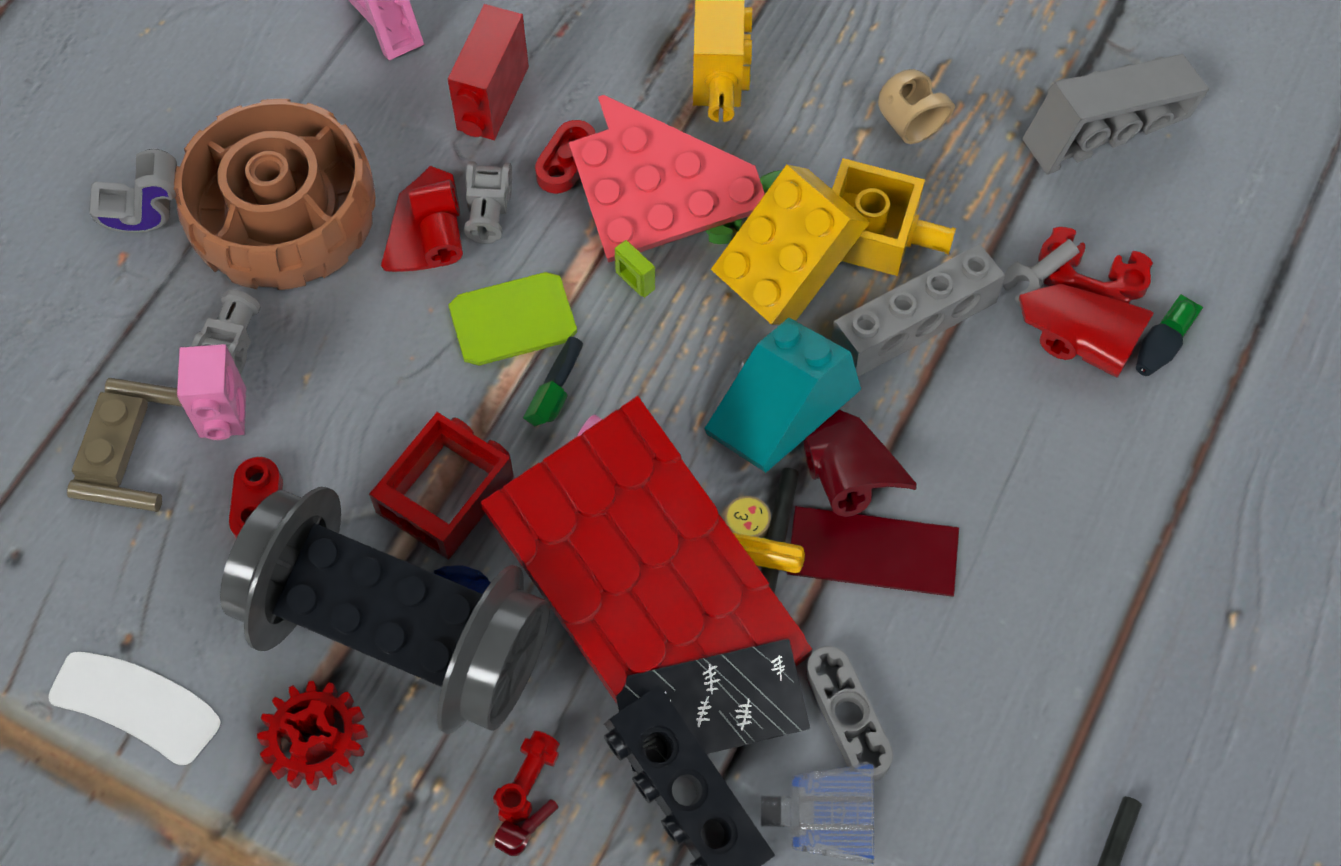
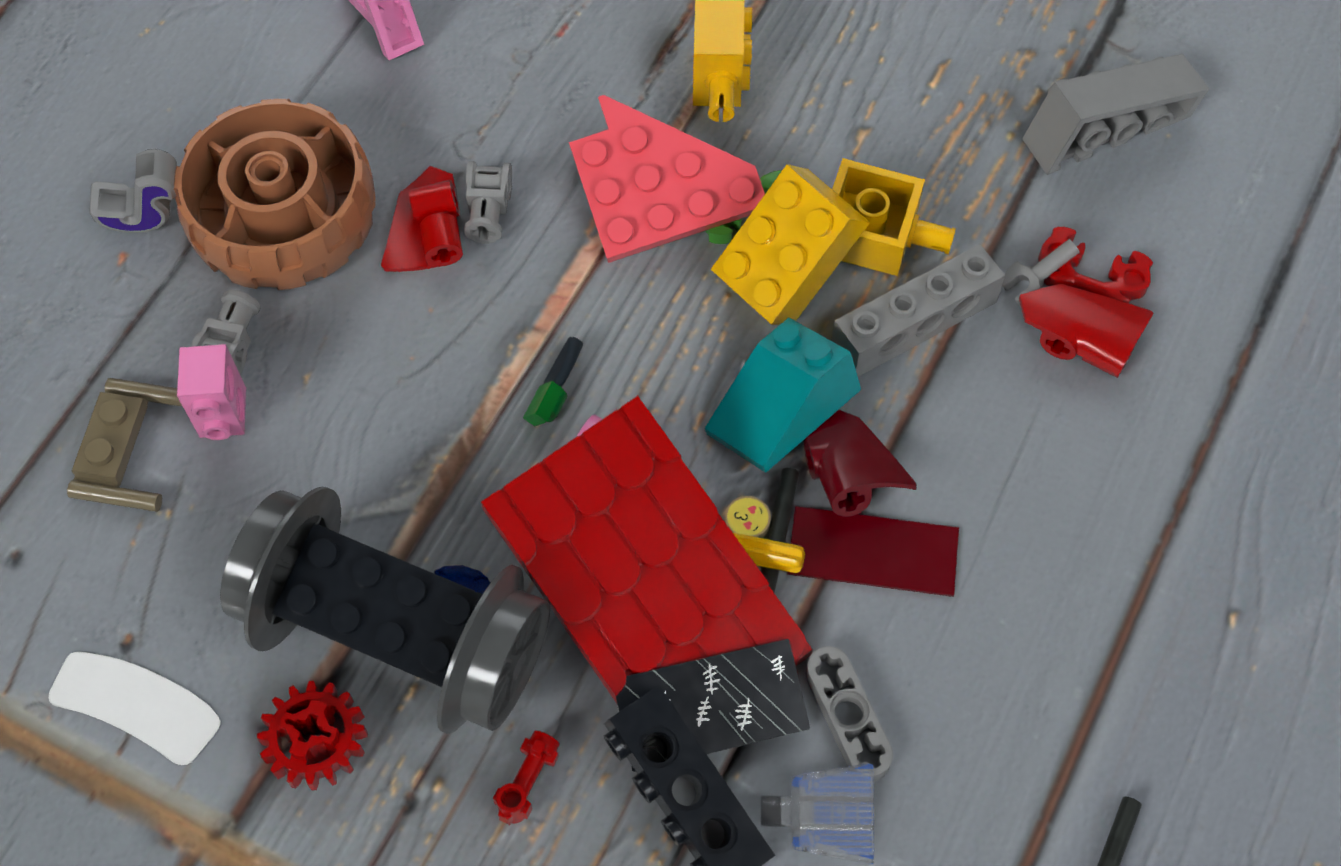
(249, 494): red plate -> none
(389, 493): red window -> none
(488, 72): red brick -> none
(512, 318): lime piece -> none
(514, 839): dark red hand -> none
(558, 158): red plate -> none
(634, 269): lime tile -> none
(912, 107): tan helmet -> none
(1166, 338): black piece -> none

